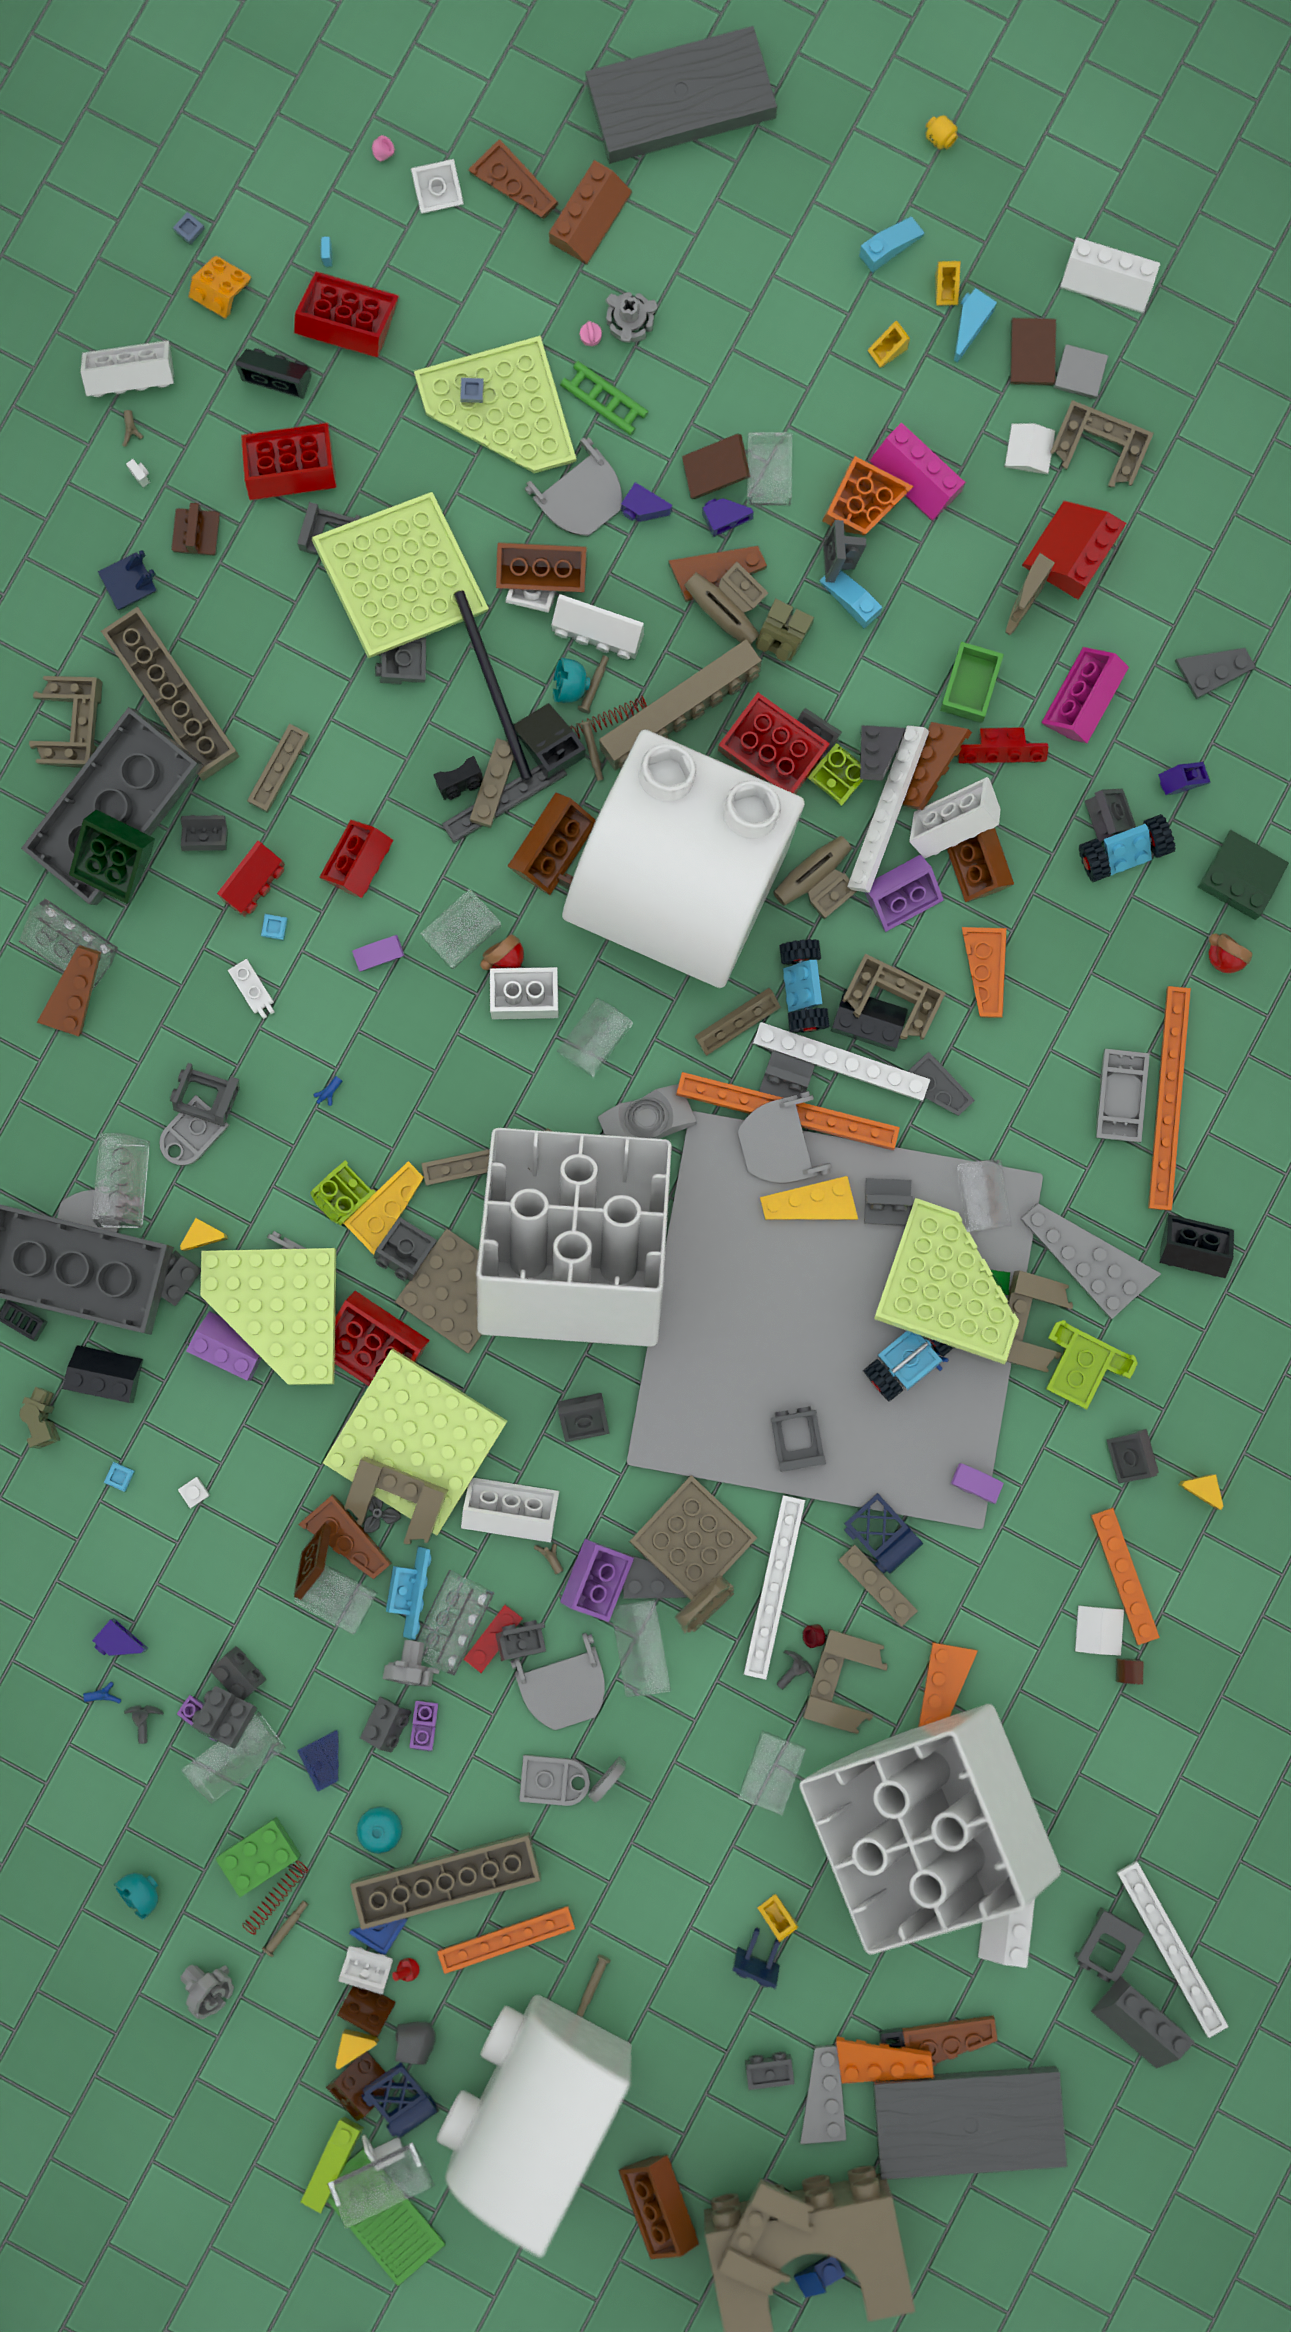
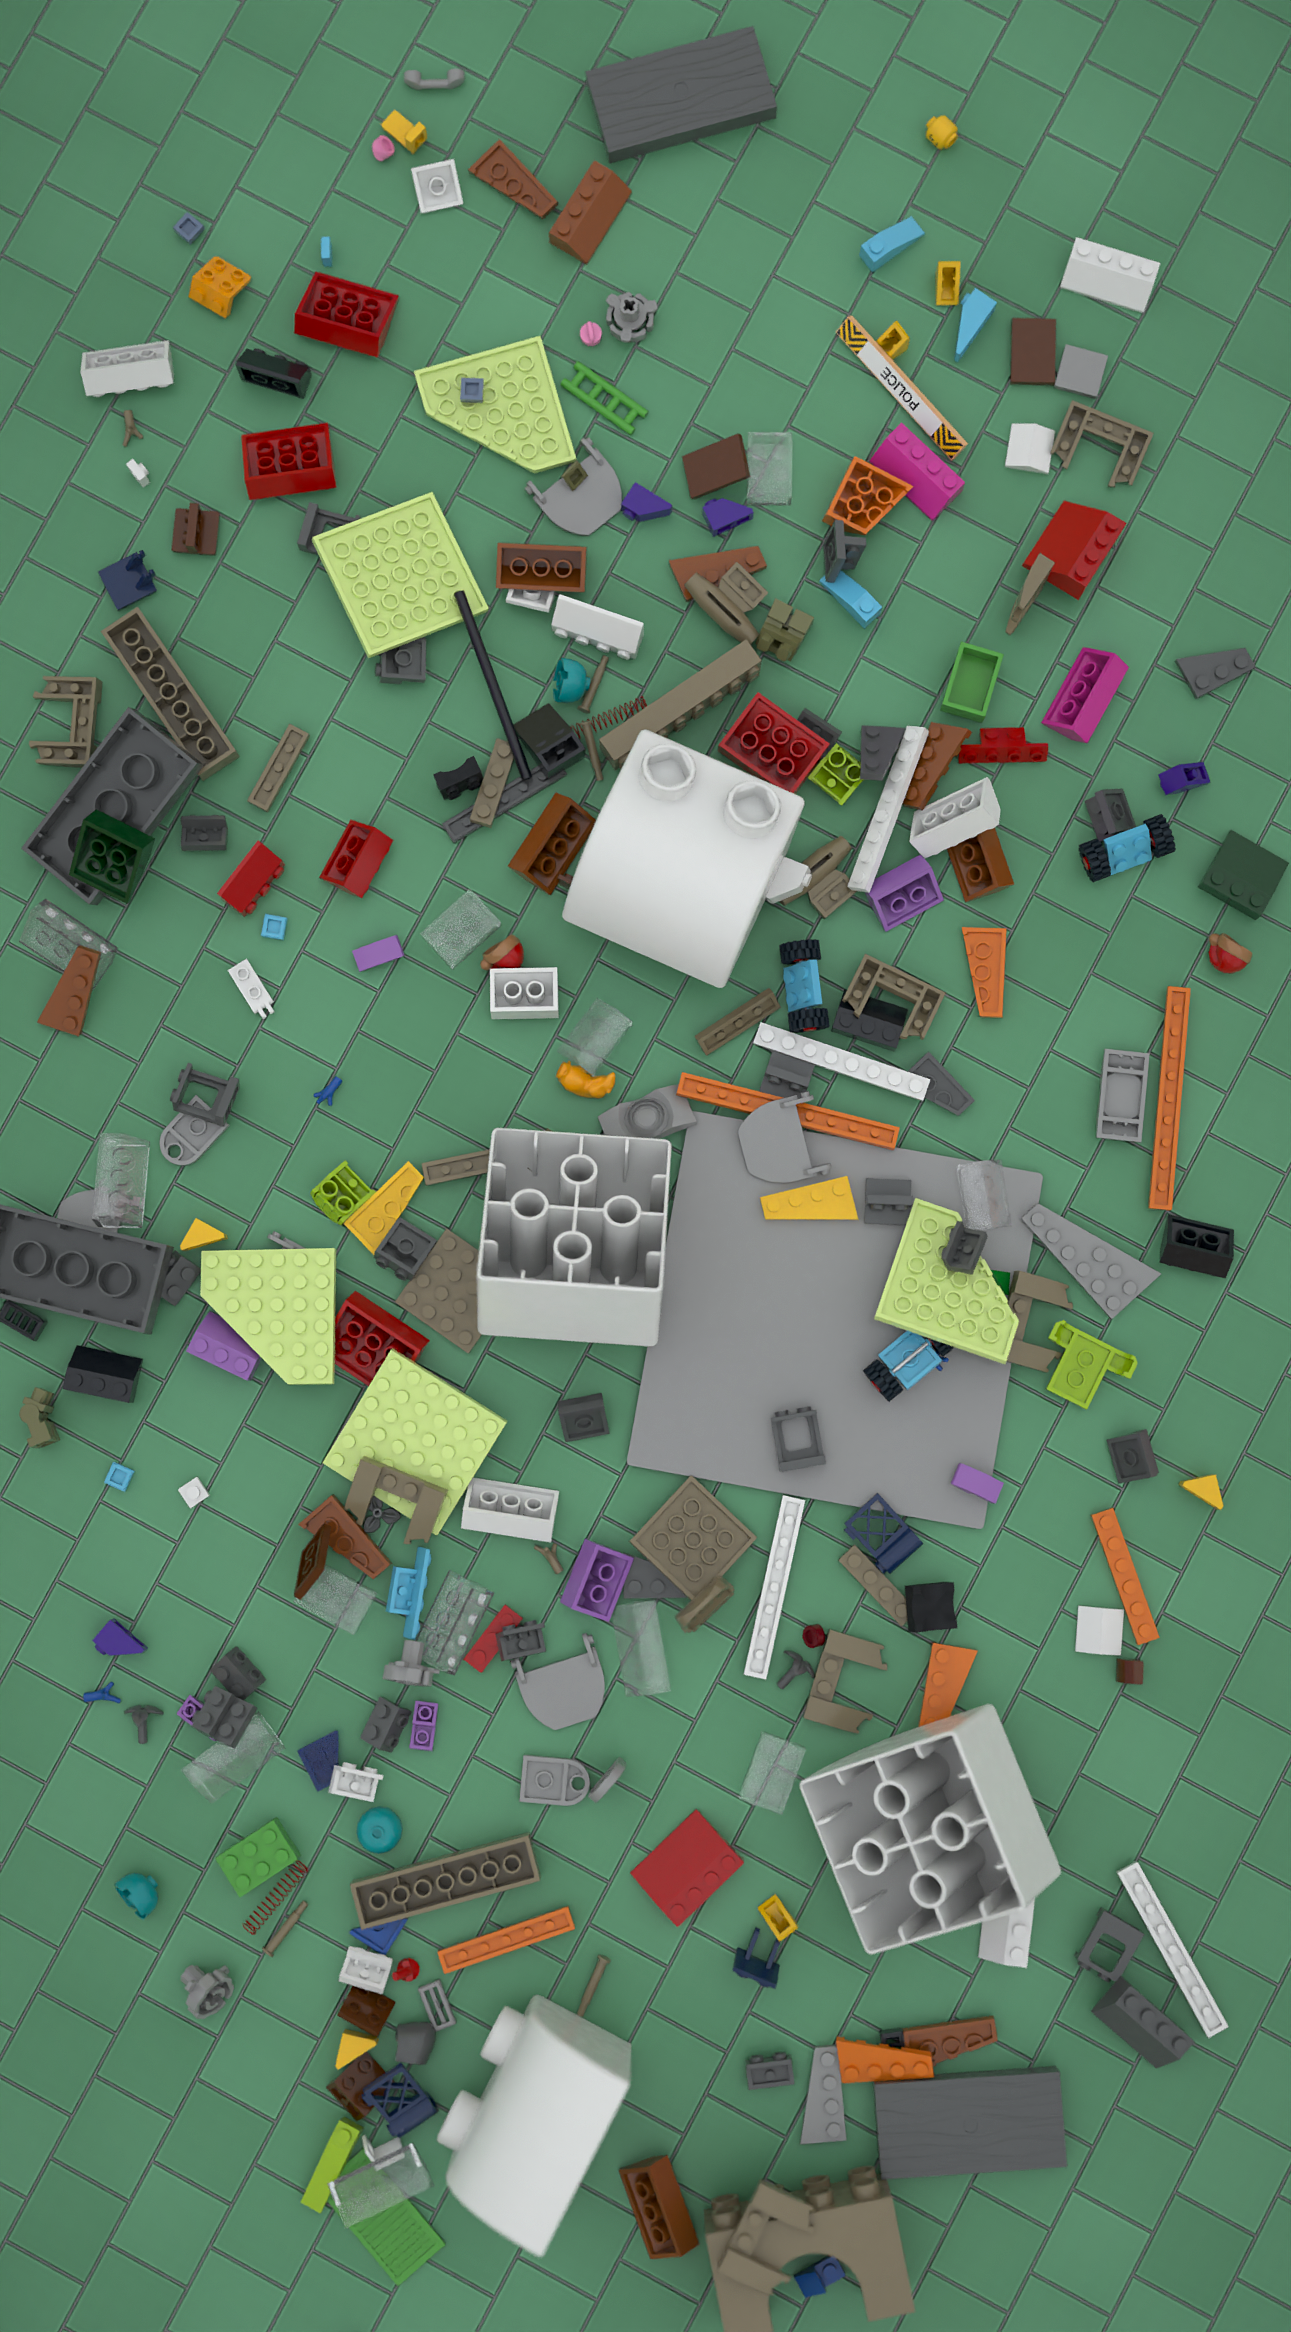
(353, 1782): none -> white bracket
(405, 132): none -> yellow bracket
(430, 1986): none -> light grey tile
(455, 78): none -> light grey bar
(574, 475): none -> olive slope
(582, 1084): none -> light orange animal
(687, 1867): none -> red slope
(788, 880): none -> white slope
(901, 387): none -> tile
(930, 1607): none -> black brick
(963, 1249): none -> dark grey bracket

